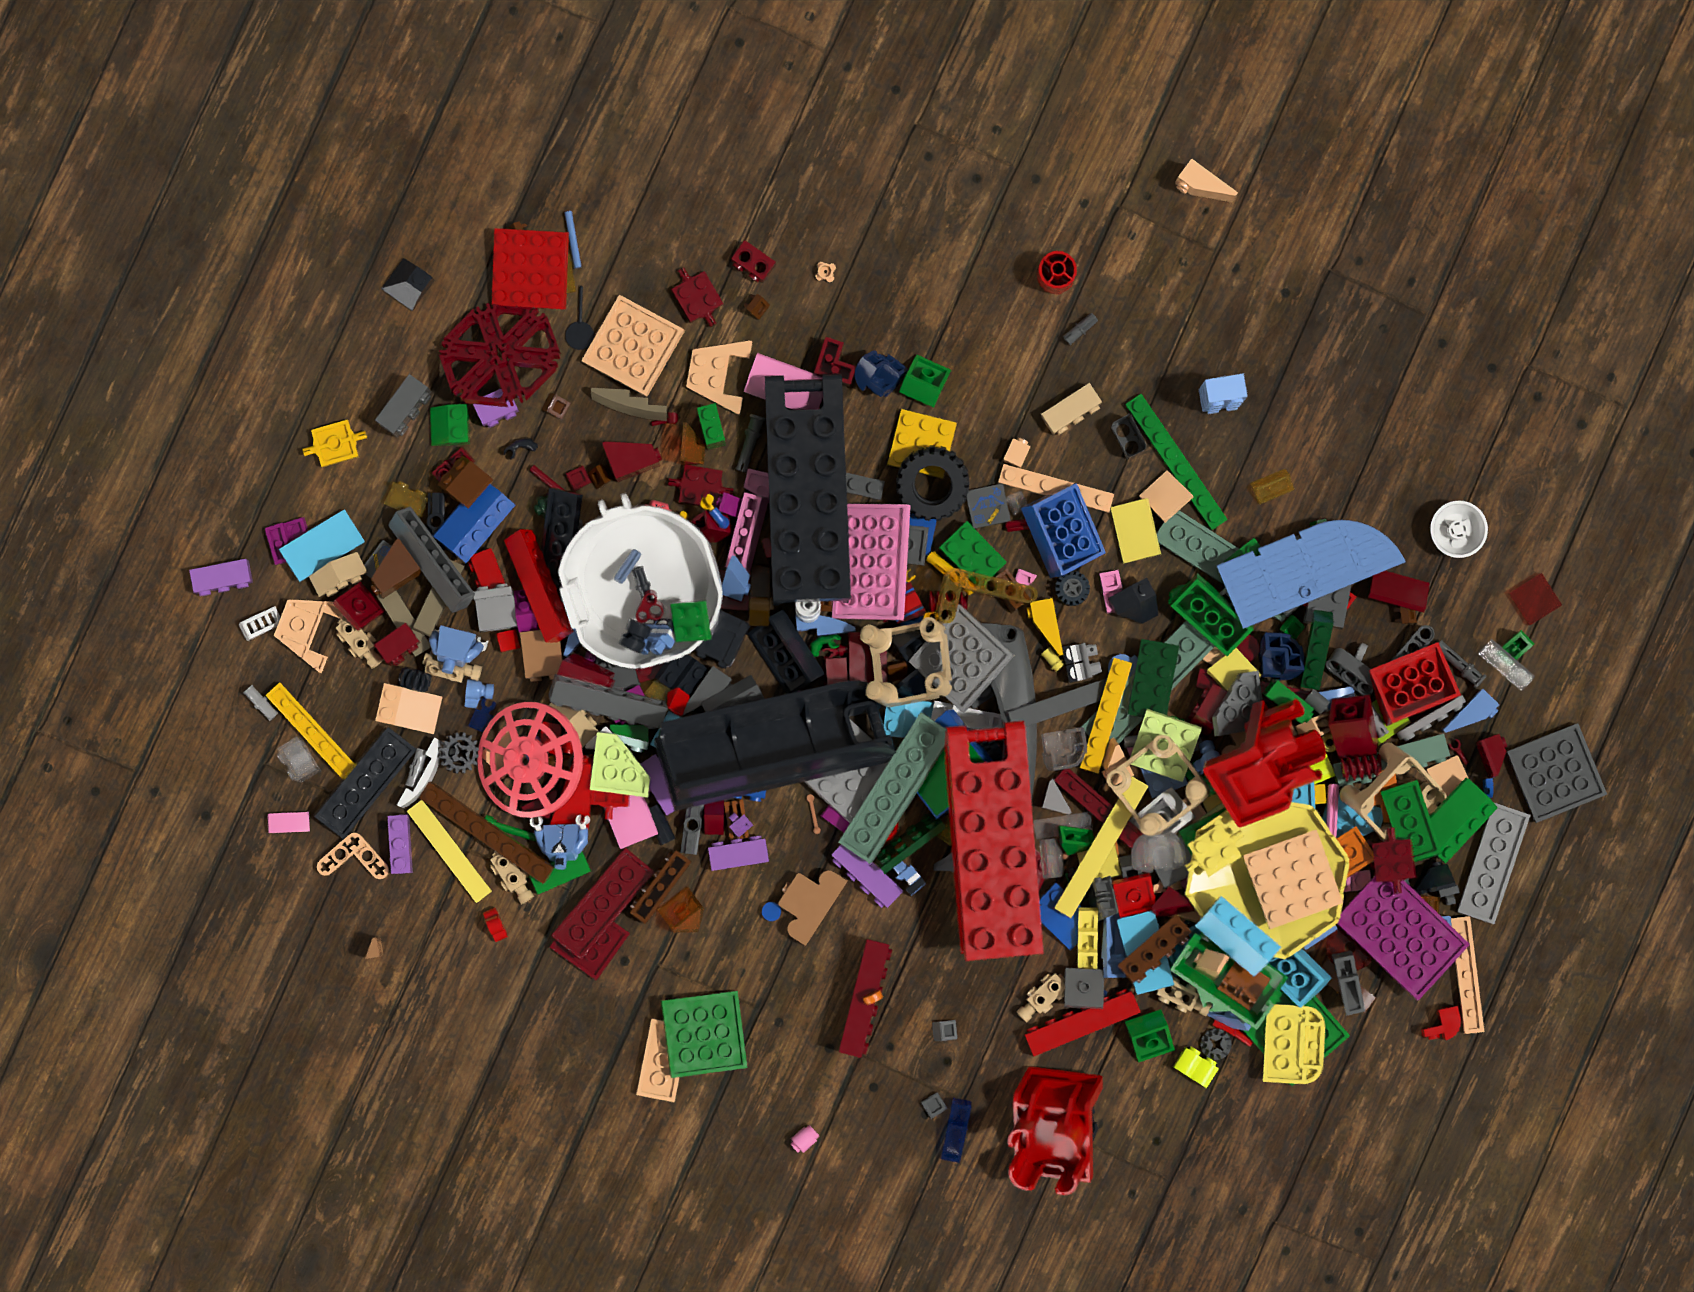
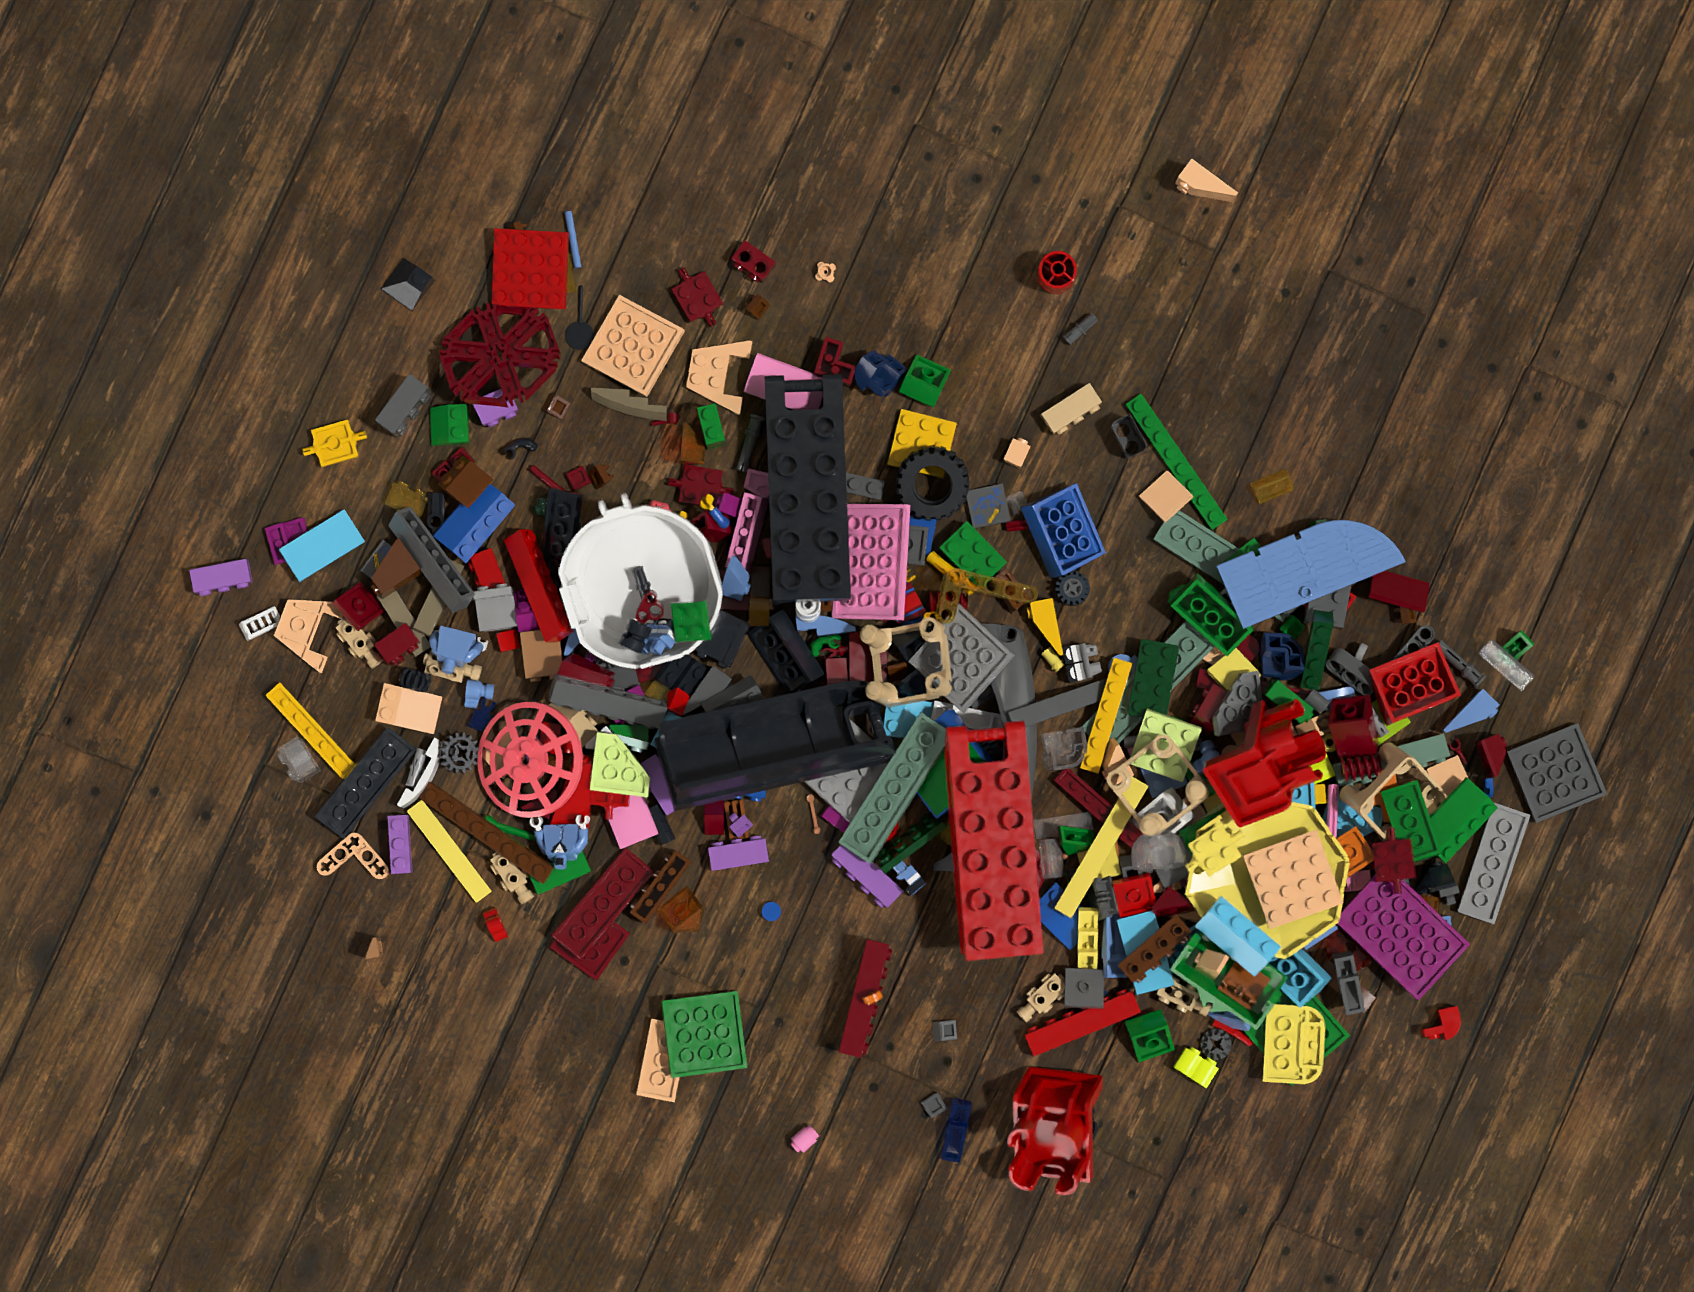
(260, 703): light grey pin -> none
(288, 822): bright pink slope -> none
(338, 574): tan brick -> none
(627, 566): sand blue axle -> none
(631, 458): dark red slope -> none
(691, 838): dark grey piece -> none
(810, 902): medium nougat brick -> none
(1025, 577): bright pink tile -> none
(1046, 485): light nougat plate -> none
(1054, 800): light grey slope -> none
(1110, 585): bright pink slope -> none
(1135, 530): light yellow tile -> none
(1136, 602): black slope -> none
(1223, 393): light blue brick -> none
(1439, 714): light grey plate -> none
(1464, 520): white piece -> none
(1468, 979): light nougat plate -> none
(1535, 599): clear red tile -> none

